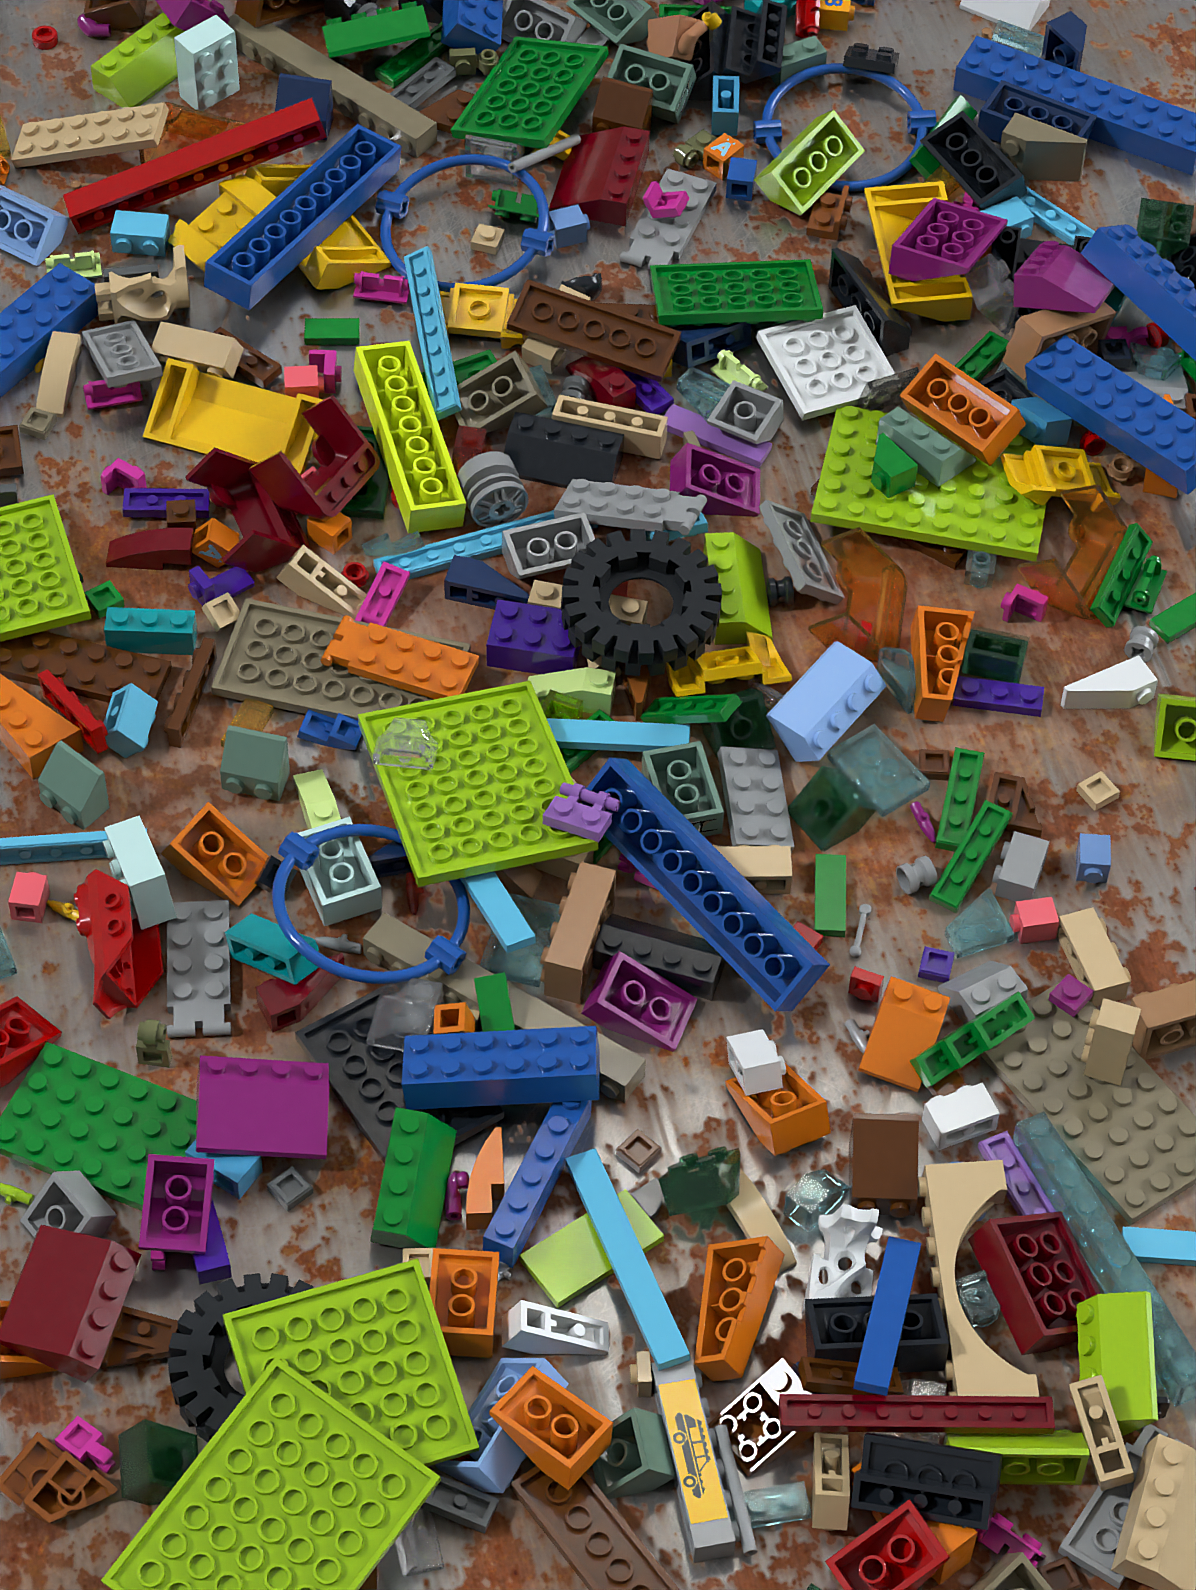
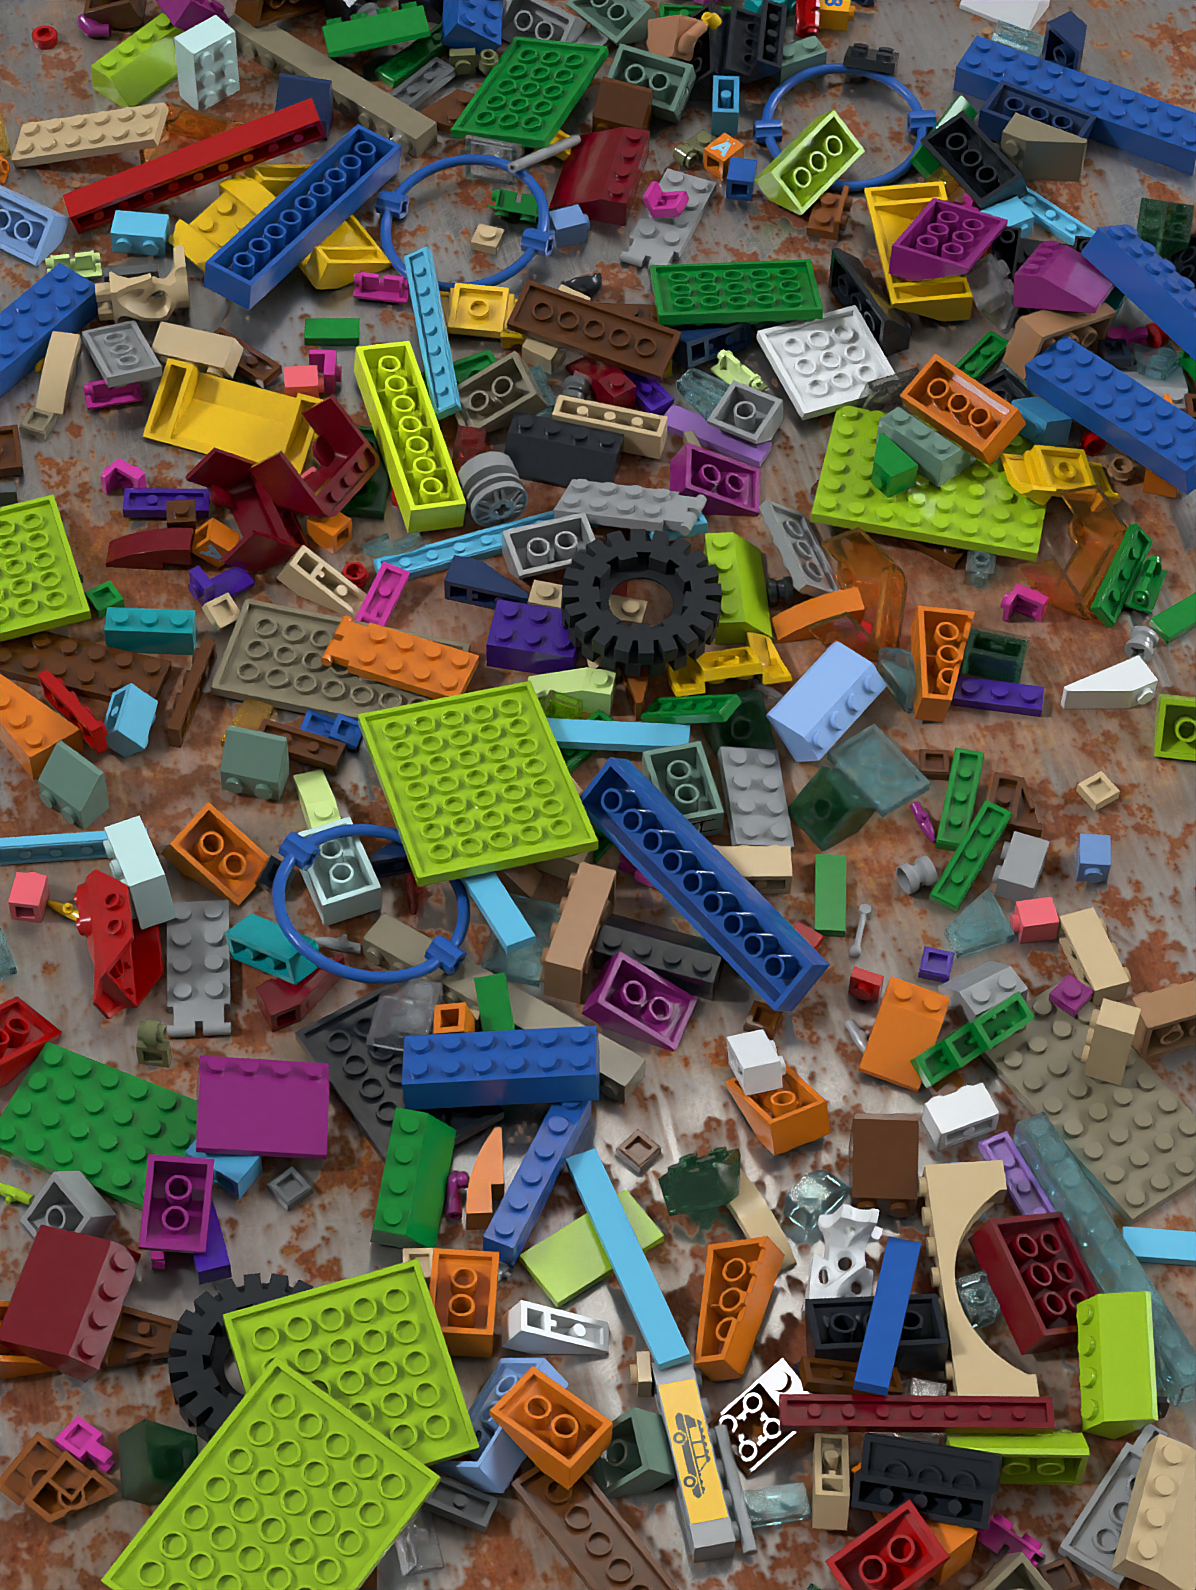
(307, 746): none -> reddish brown plate
(406, 745): clear slope -> none
(580, 818): medium lavender plate -> none
(649, 1198): tile -> none
(763, 1017): none -> reddish brown tile
(794, 622): none -> orange slope
(1101, 1433): tan slope -> none

